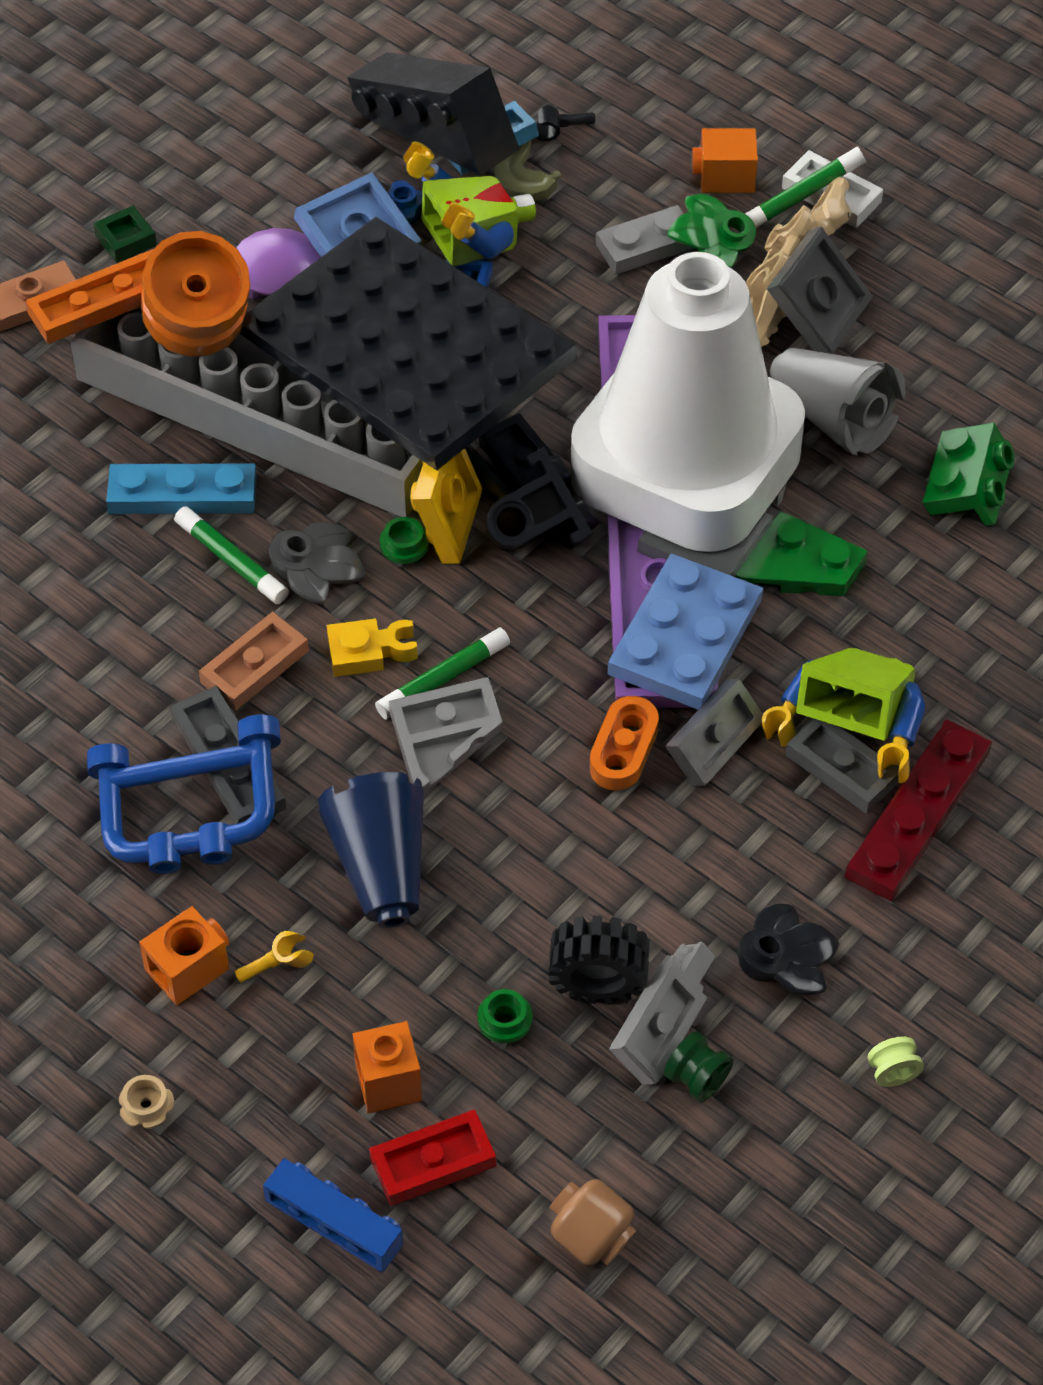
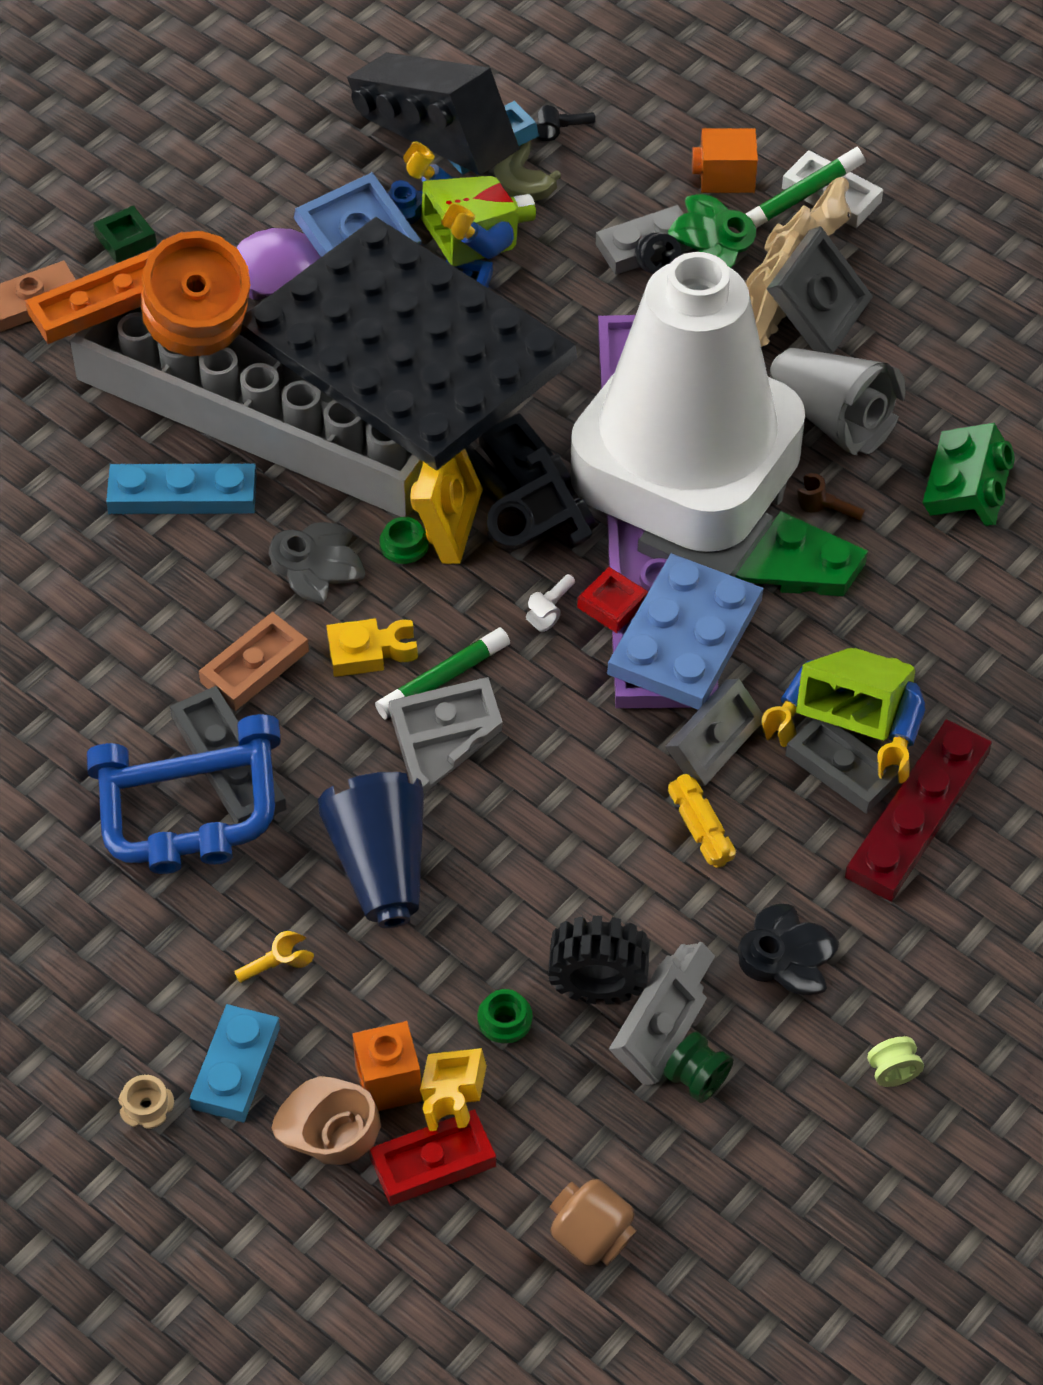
(179, 974): orange brick -> none
(231, 555): green bar -> none
(234, 1063): none -> dark azure plate
(328, 1120): none -> medium nougat cap
(333, 1214): blue piece -> none
(450, 1083): none -> yellow plate
(543, 609): none -> white hand
(612, 599): none -> red tile
(622, 746): orange plate -> none
(645, 250): none -> black bush
(701, 821): none -> yellow axle
(816, 498): none -> reddish brown hand

